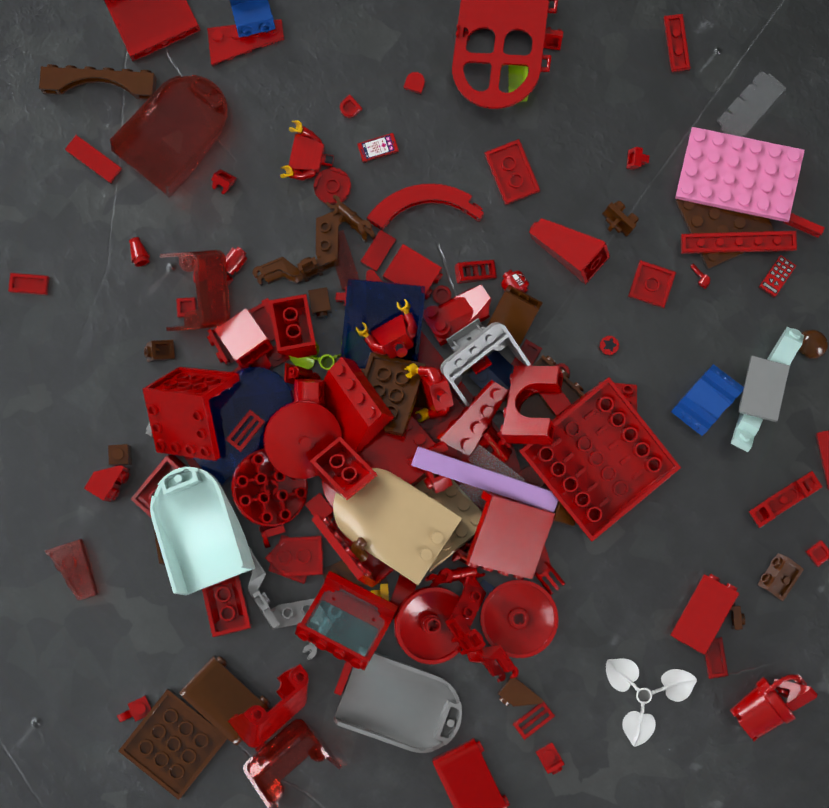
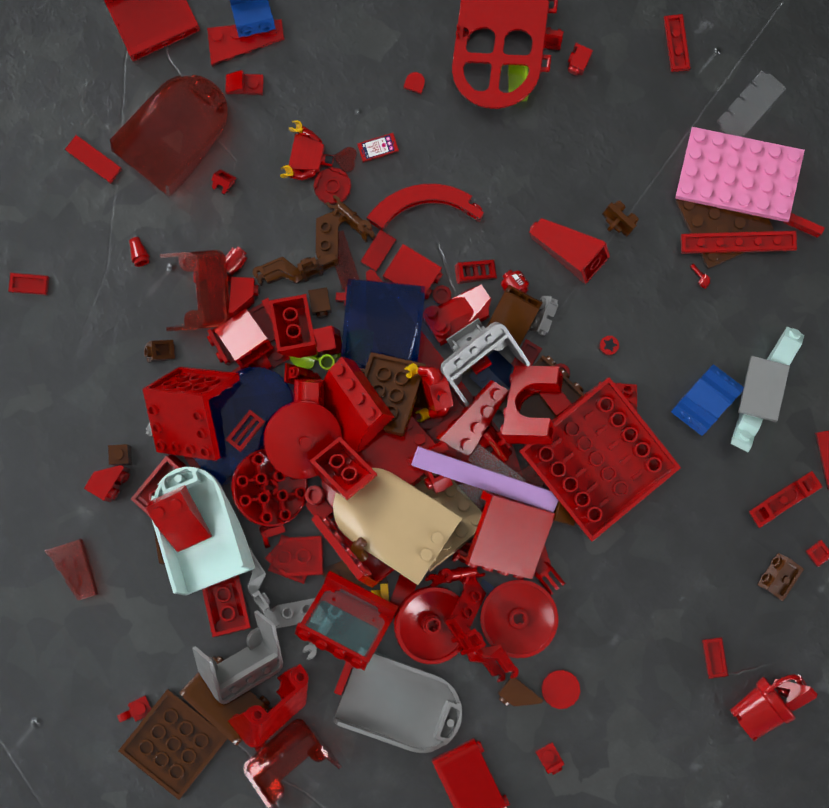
(59, 80): reddish brown arch -> none
(178, 519): none -> red slope
(185, 305): red tile -> none
(242, 294): none -> red slope
(244, 83): none -> red slope
(247, 667): none -> light grey windscreen
(315, 495): none -> red tile
(328, 340): none -> red panel
(346, 159): none -> clear red tile
(349, 107): red tile -> none
(394, 336): red torso -> none
(512, 172): red tile -> none
(528, 714): red tile -> none
(541, 323): none -> light grey hinge
(560, 689): none -> red tile
(579, 59): none -> red brick
(636, 158): red tile -> none
(638, 725): white plant -> none
(652, 284): red tile -> none
(705, 613): red panel -> none
(737, 617): reddish brown bracket -> none
(777, 276): red tile -> none
(813, 344): reddish brown hair -> none

